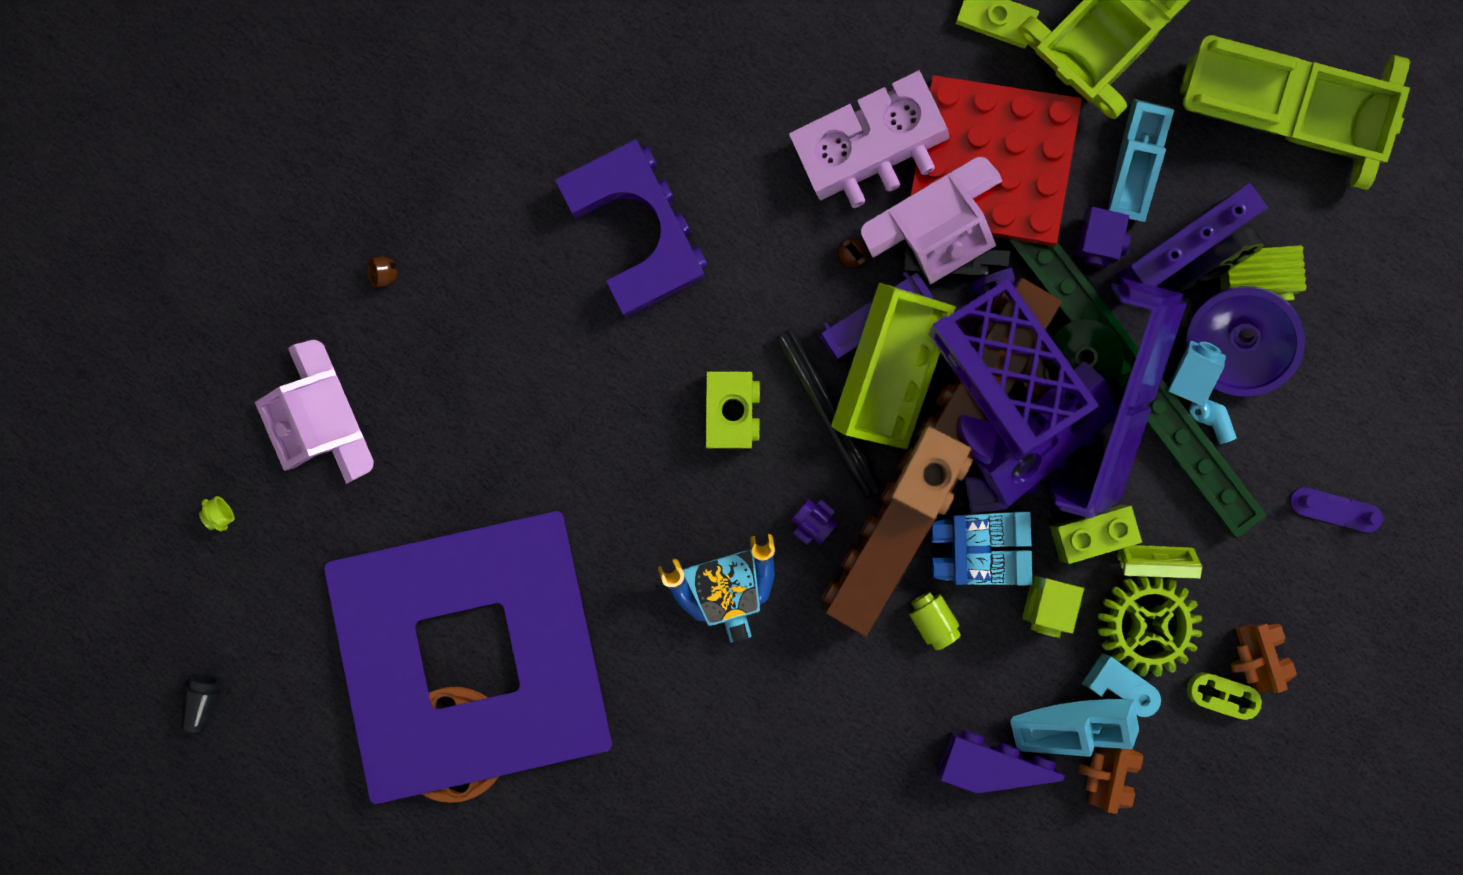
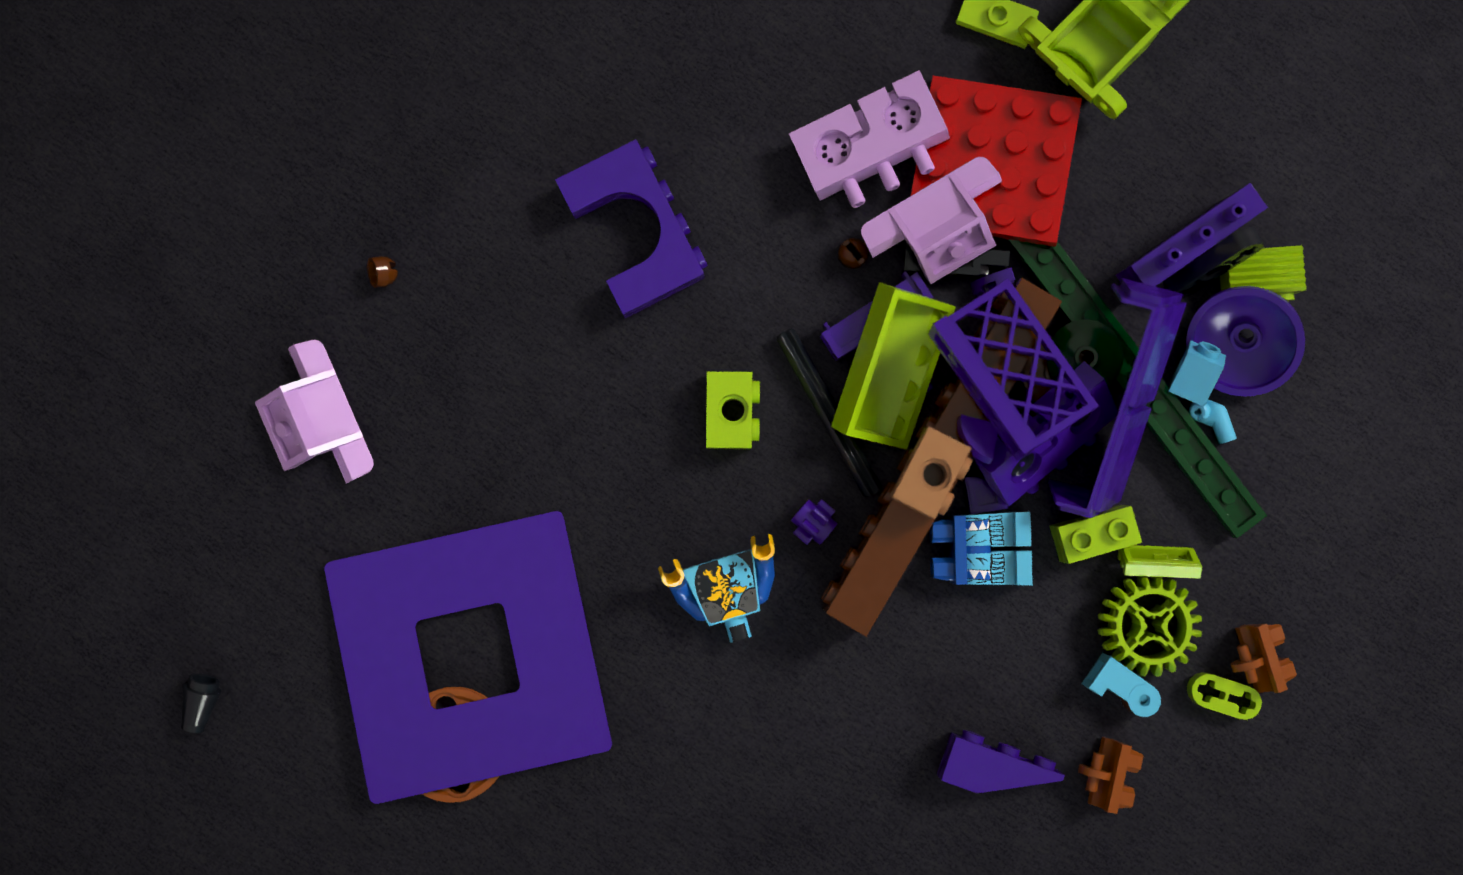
(216, 514): lime plate -> none
(934, 620): lime brick -> none
(1052, 606): lime brick -> none
(1077, 727): medium azure slope -> none
(1103, 237): dark purple brick -> none
(1140, 159): medium azure slope -> none
(1300, 100): lime piece -> none
(1336, 509): dark purple piece -> none

